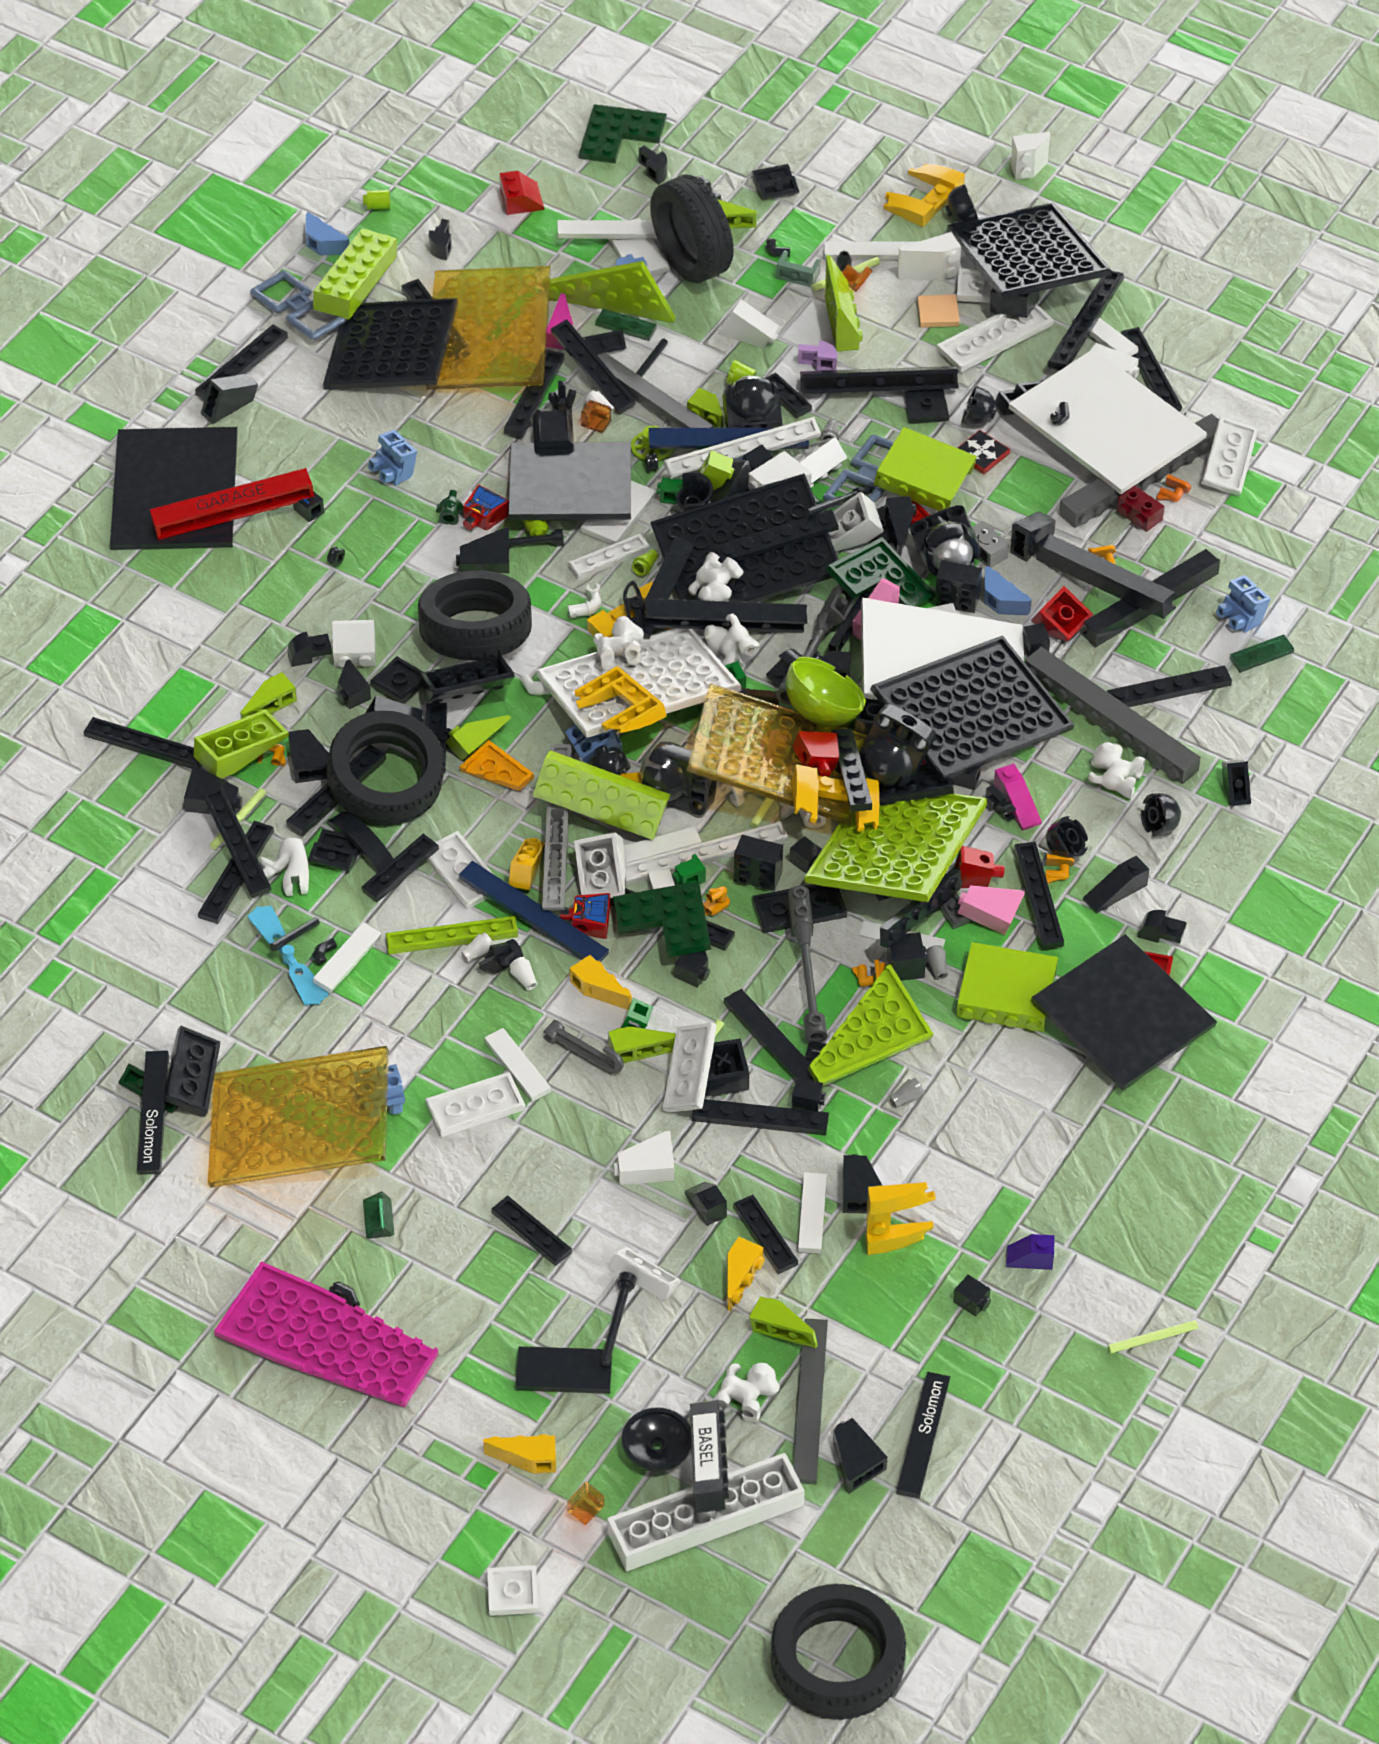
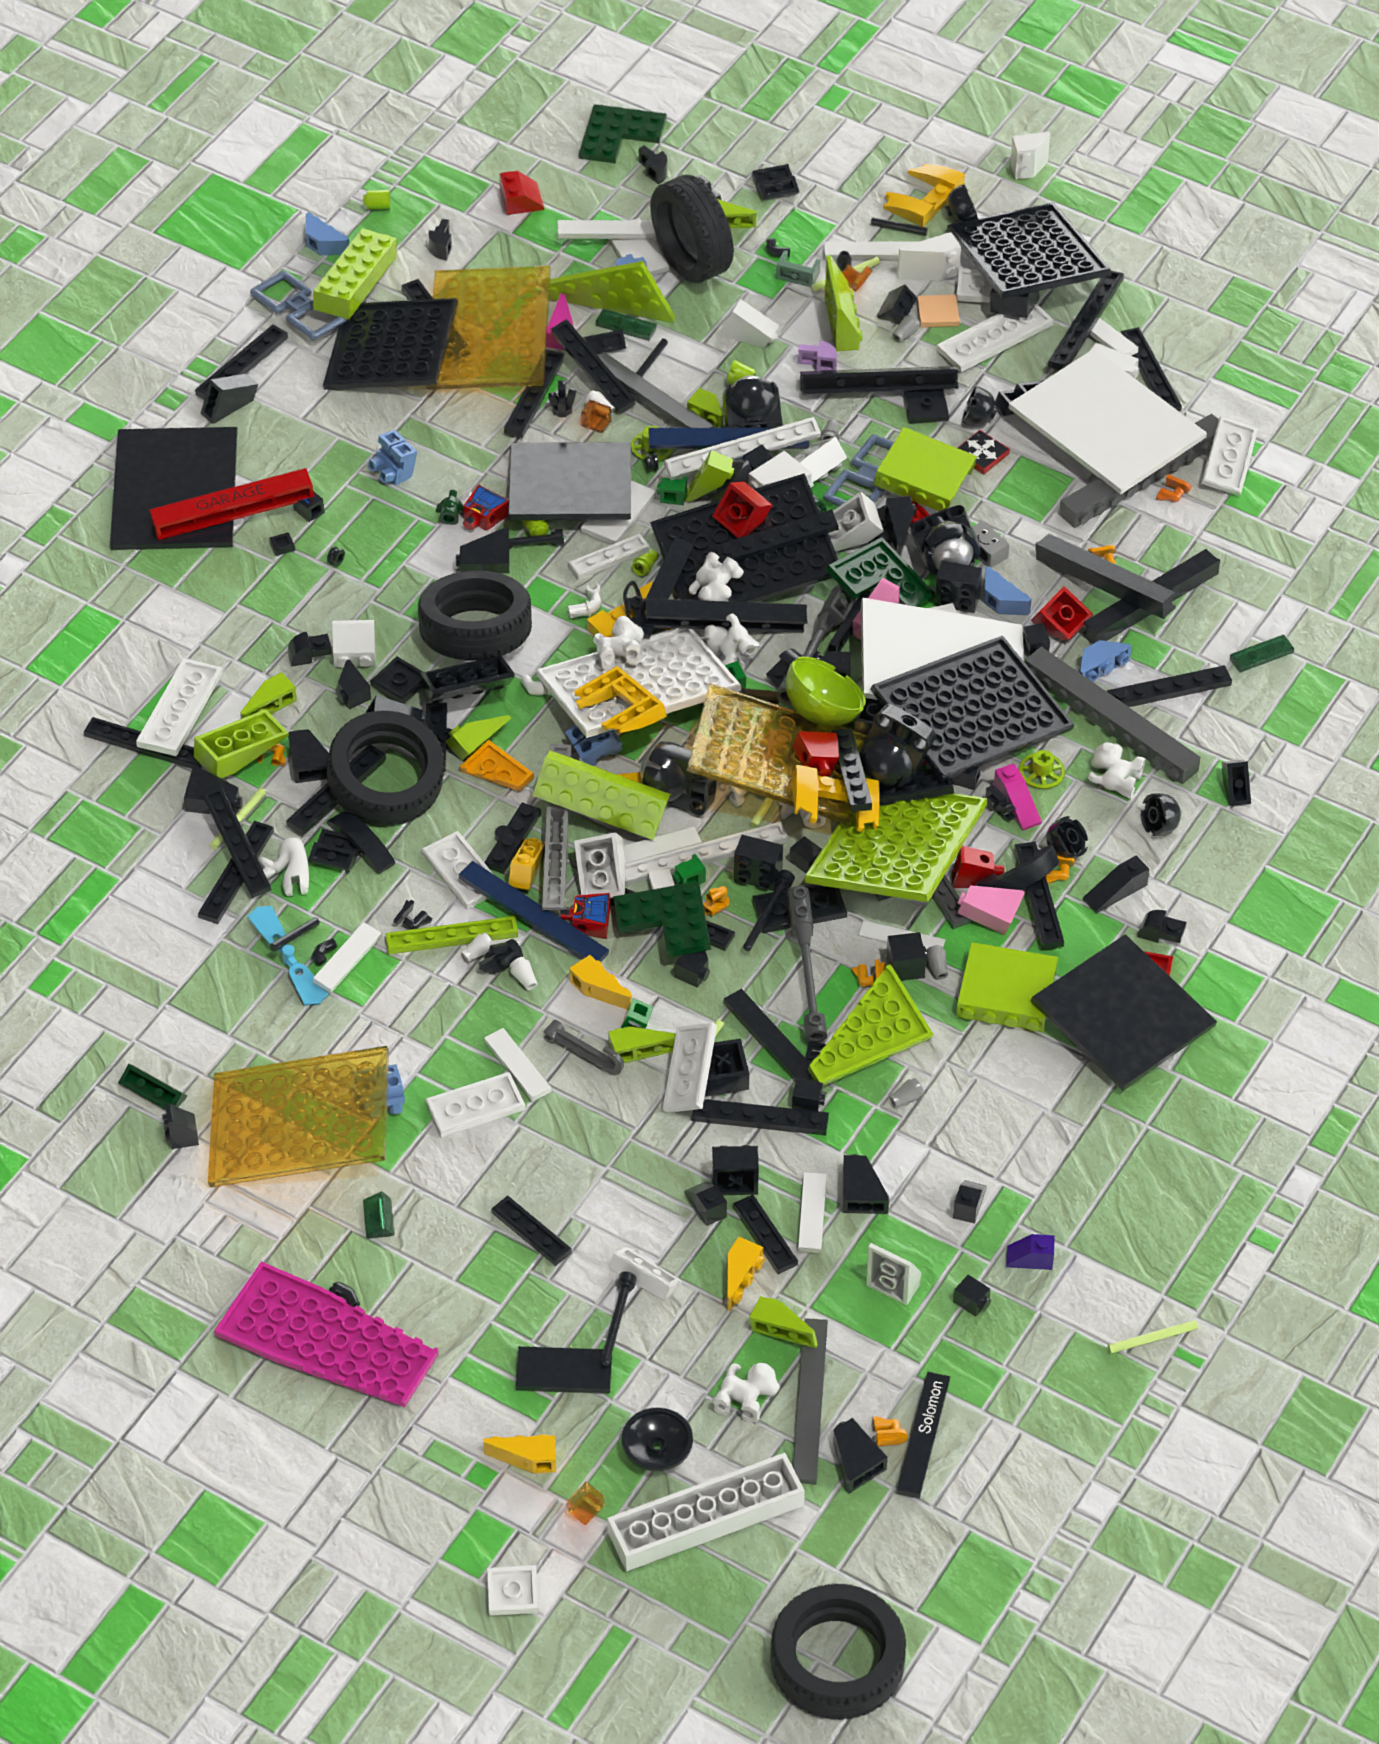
(153, 1112): black tile -> none
(179, 707): none -> white plate
(180, 1127): none -> black slope
(192, 1071): black tile -> none
(282, 544): none -> black tile
(400, 867): black tile -> none
(421, 919): none -> black piece
(511, 837): none -> black hinge
(553, 429): black slope -> none
(609, 759): black cylinder -> none
(646, 1161): white slope -> none
(695, 491): black helmet -> none
(709, 1456): black brick -> none
(735, 1169): none -> black brick
(741, 509): none -> red slope
(784, 880): none -> black piece
(789, 397): black tile -> none
(836, 501): black bar -> none
(884, 1200): yellow wedge -> none
(888, 1432): none -> light orange piece
(892, 1275): none -> white slope
(898, 304): none -> black panel
(899, 226): none -> black bar
(907, 327): none -> light grey cone
(918, 910): black plate -> none
(968, 1201): none -> black slope
(1025, 874): none -> black slope
(1028, 532): black slope -> none
(1042, 766): none -> lime wheel
(1062, 415): black arm -> none
(1103, 658): none -> medium blue slope
(1140, 508): dark red brick -> none
(1243, 605): medium blue hips -> none

